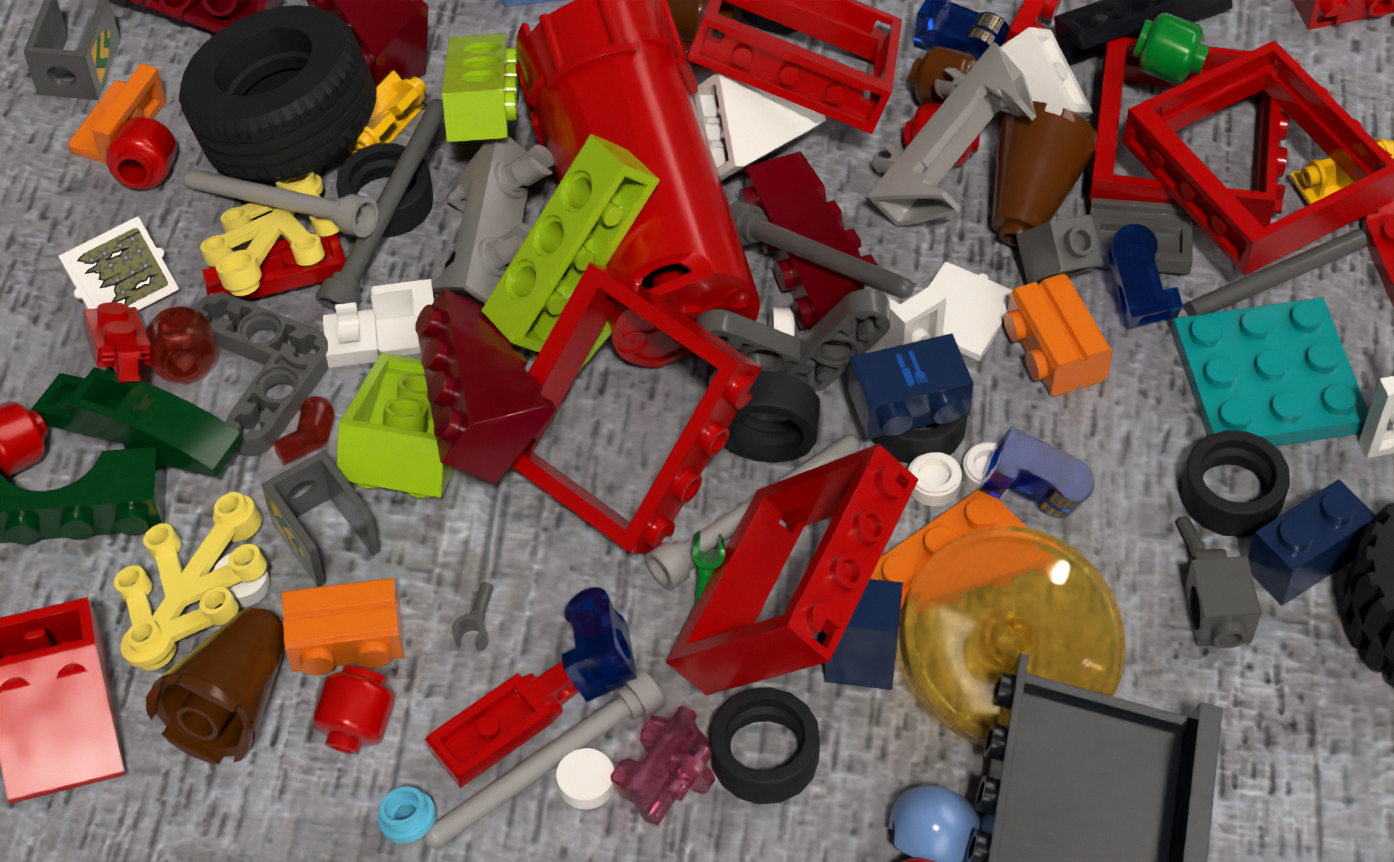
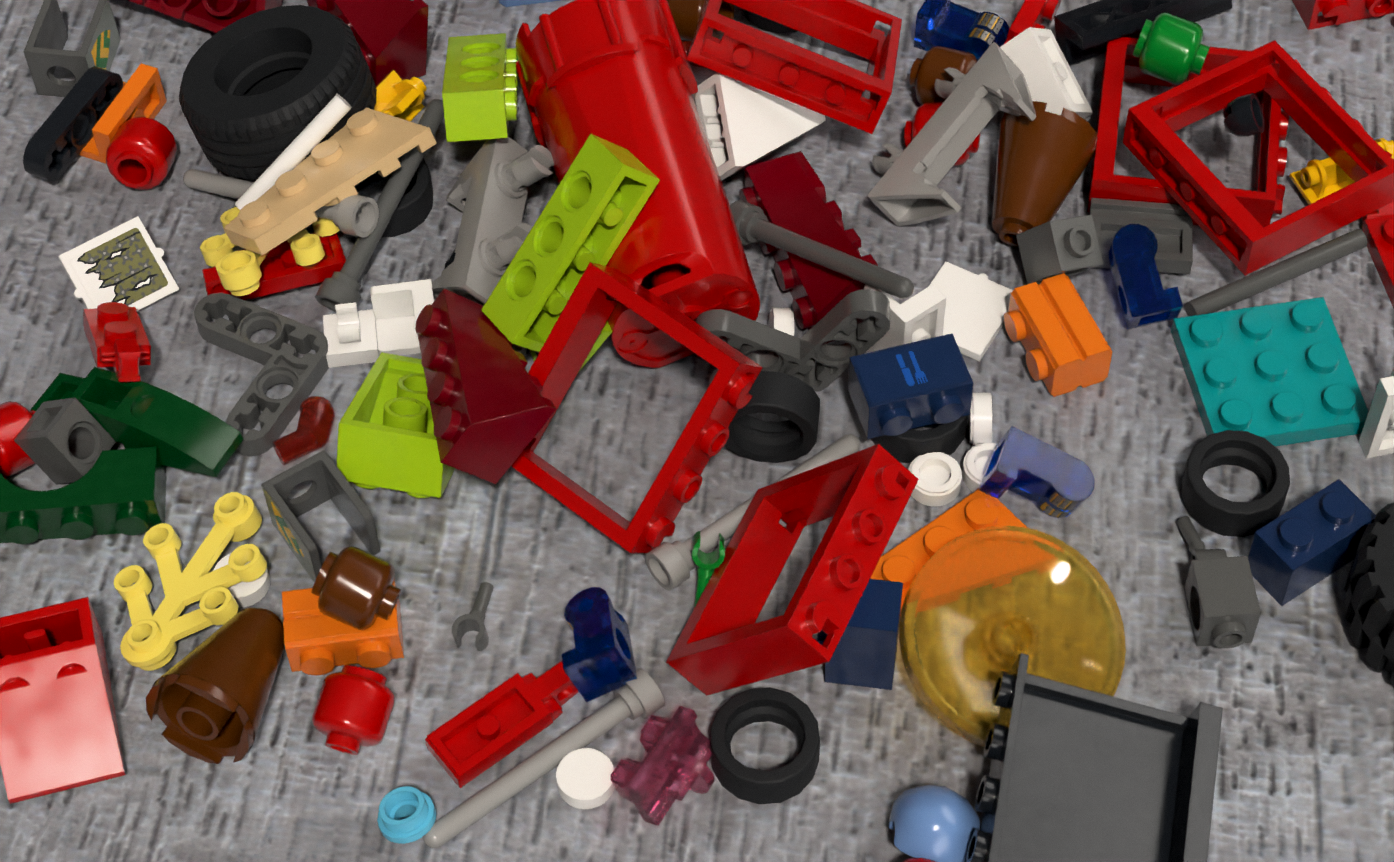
(48, 434): none -> dark grey brick
(71, 124): none -> black beam
(181, 344): clear red head -> none
(297, 149): none -> white bar
(327, 176): none -> tan wing
(356, 587): none -> reddish brown head
(980, 419): none -> white tile
(1244, 116): none -> black hinge

